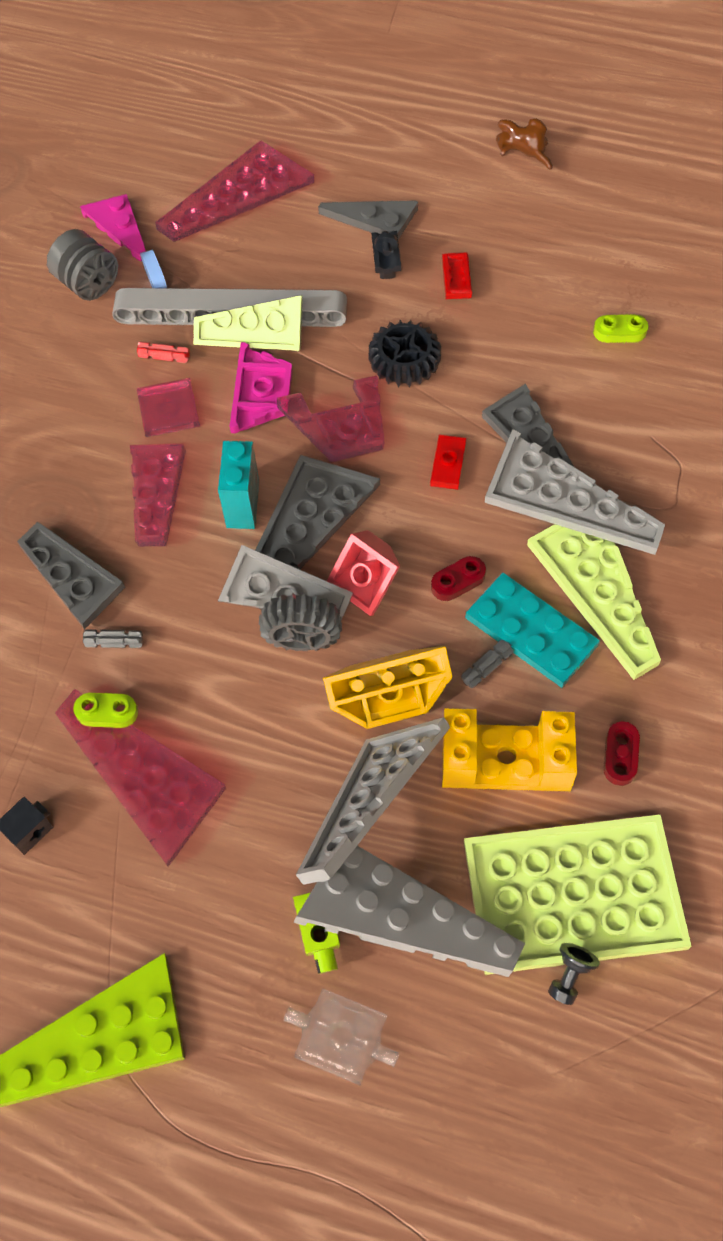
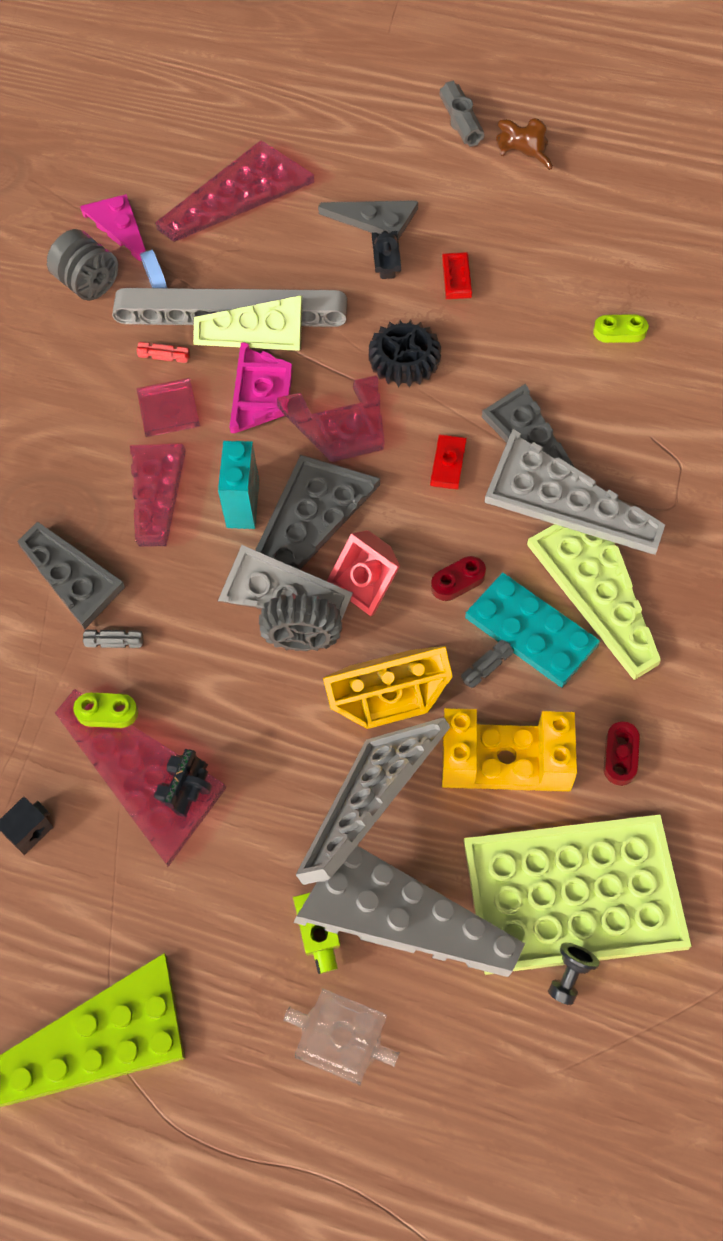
(187, 782): none -> black hips
(461, 113): none -> dark grey piece

